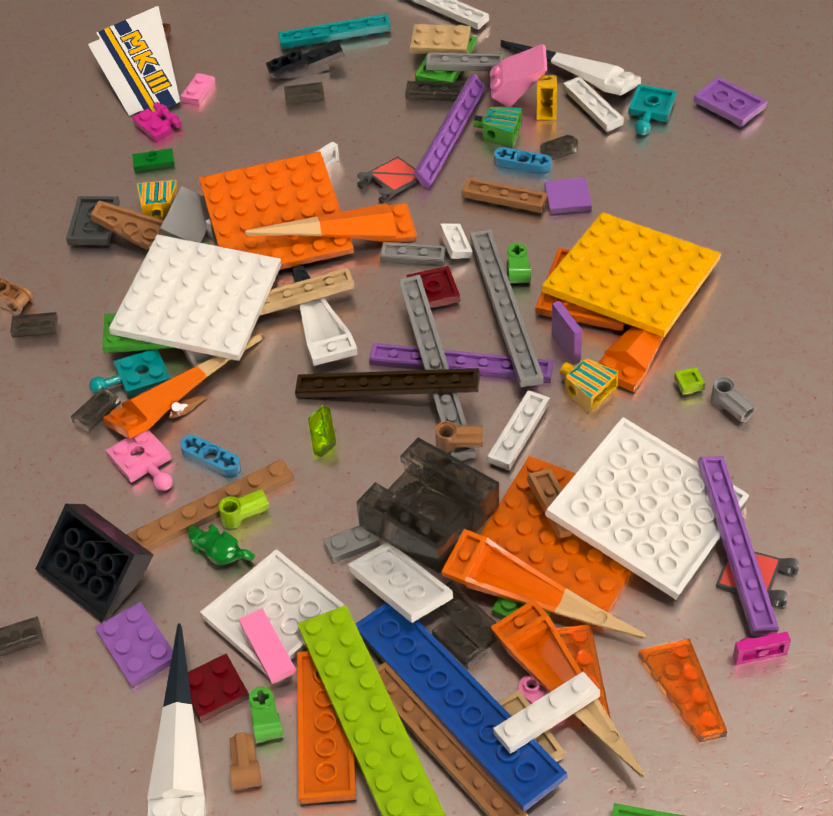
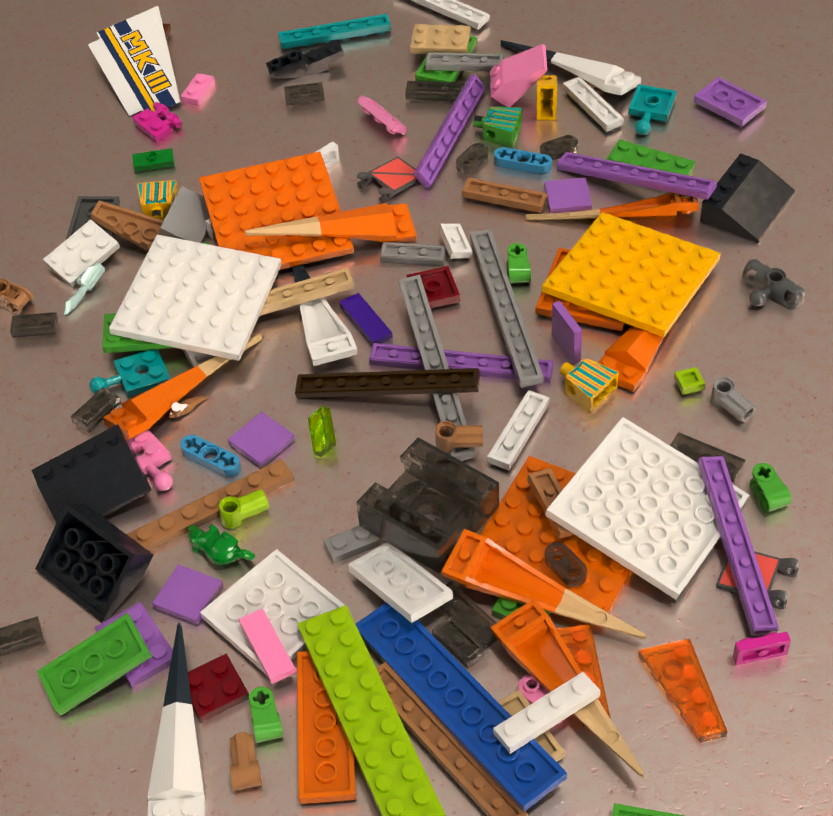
(79, 251): none -> white plate
(88, 281): none -> light aqua piece
(94, 473): none -> black slope
(94, 664): none -> bright green plate
(187, 594): none -> medium lavender tile
(261, 439): none -> medium lavender tile
(366, 319): none -> dark purple tile
(382, 116): none -> bright pink plate
(472, 158): none -> clear smoke plate
(567, 565): none -> clear smoke plate
(637, 175): none -> medium lavender tile
(646, 157): none -> bright green plate
(655, 208): none -> orange plate
(695, 449): none -> clear smoke plate
(746, 199): none -> black slope
(769, 488): none -> bright green piece
(771, 283): none -> dark grey piece

